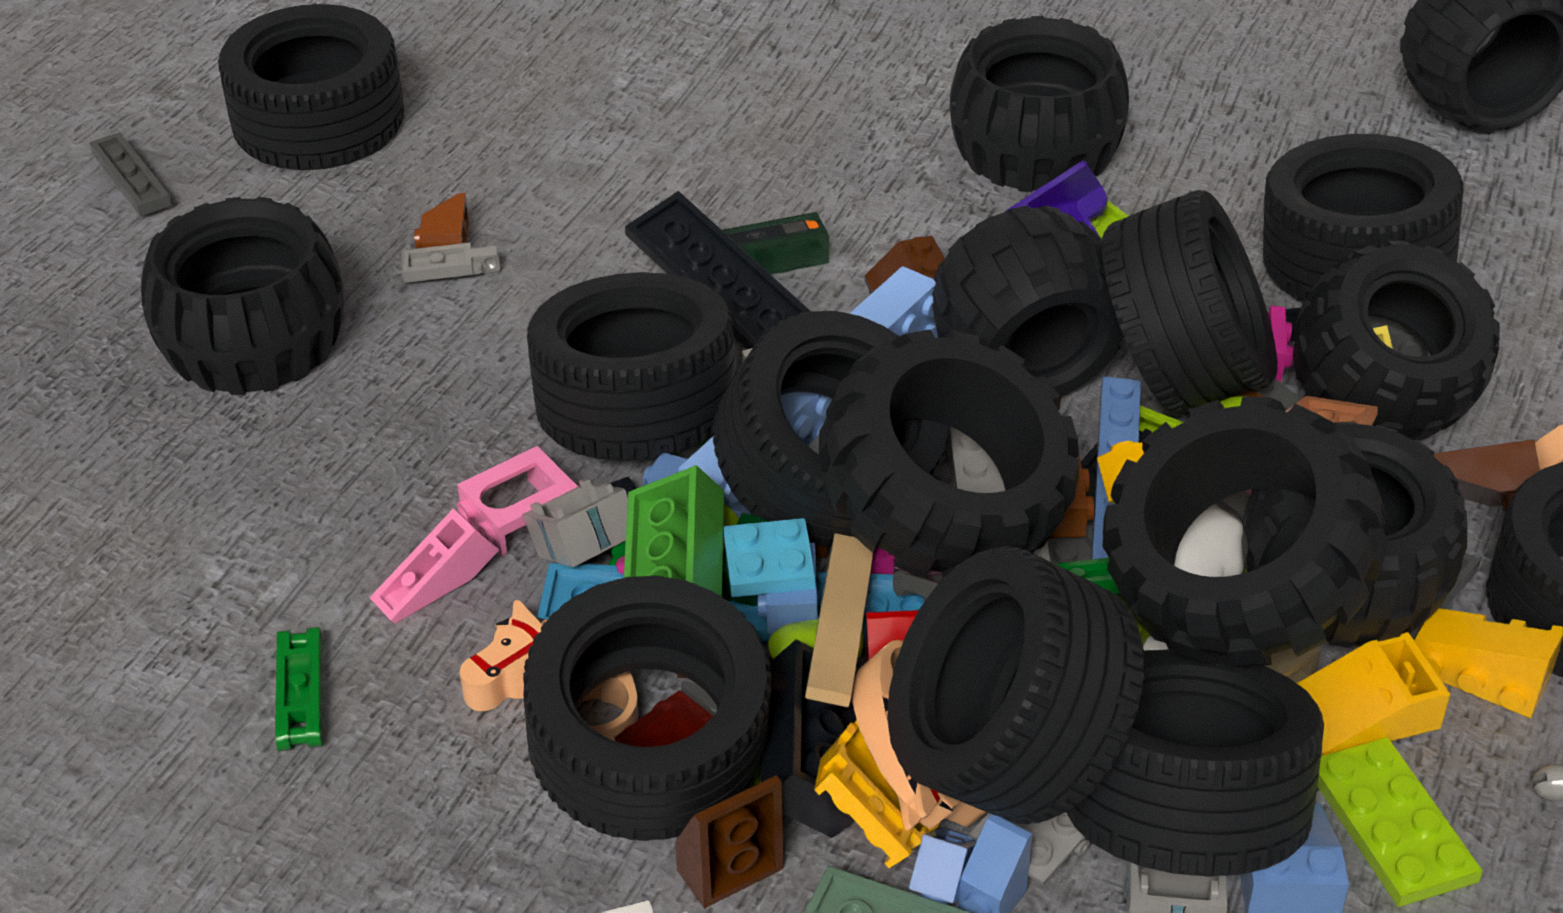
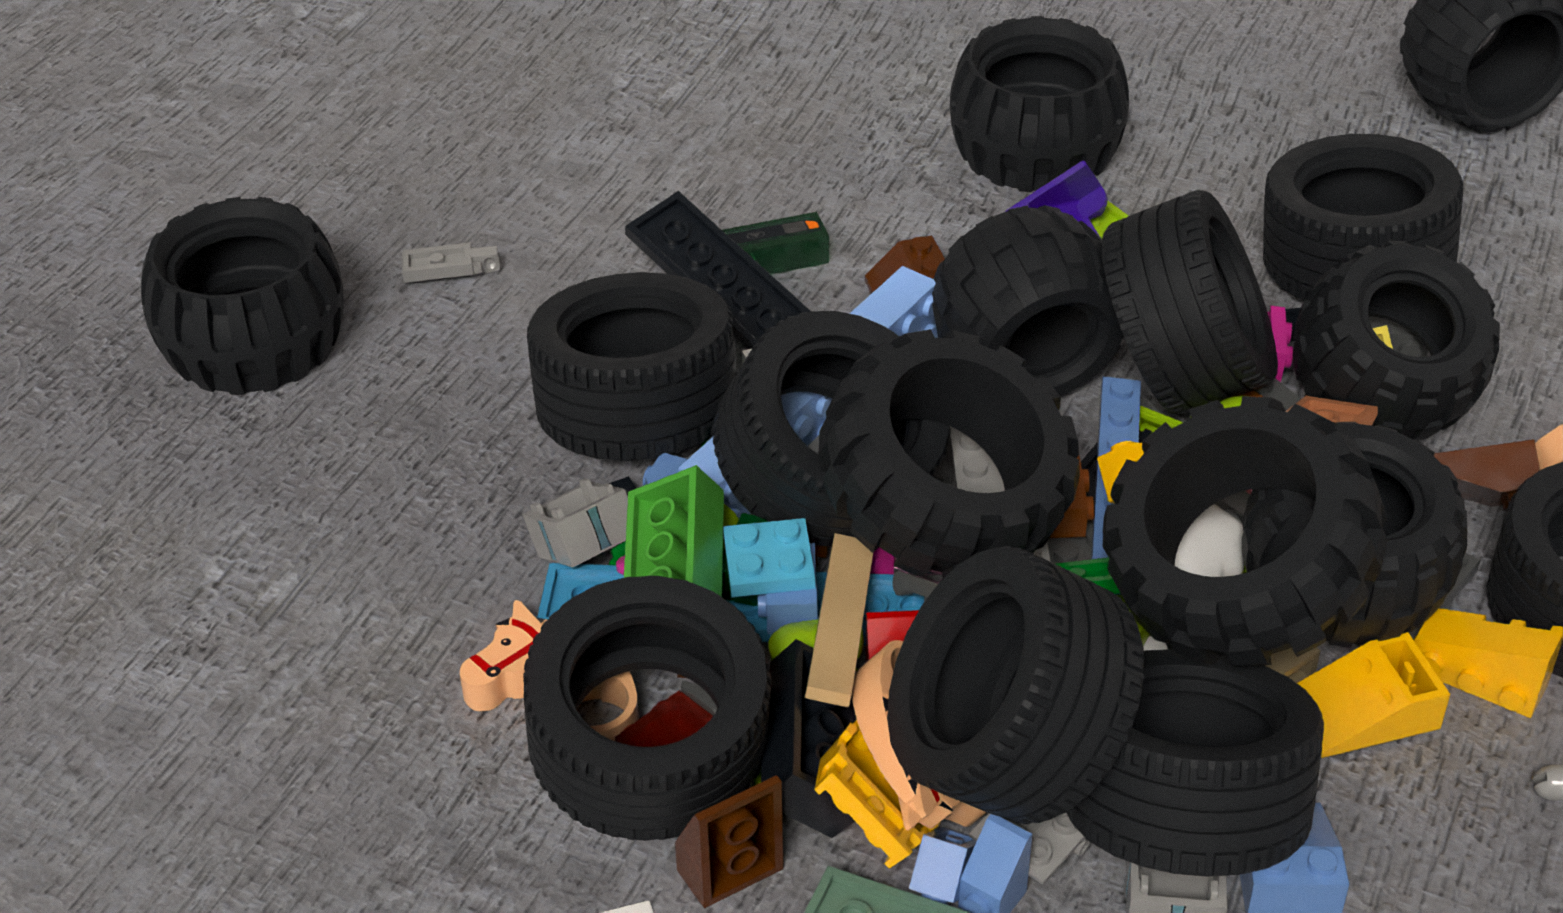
(130, 174): dark grey plate -> none
(299, 688): green plate -> none
(312, 86): black tyre -> none
(437, 566): bright pink slope -> none
(444, 224): dark orange slope -> none
(499, 522): bright pink panel -> none
(1395, 823): lime plate -> none

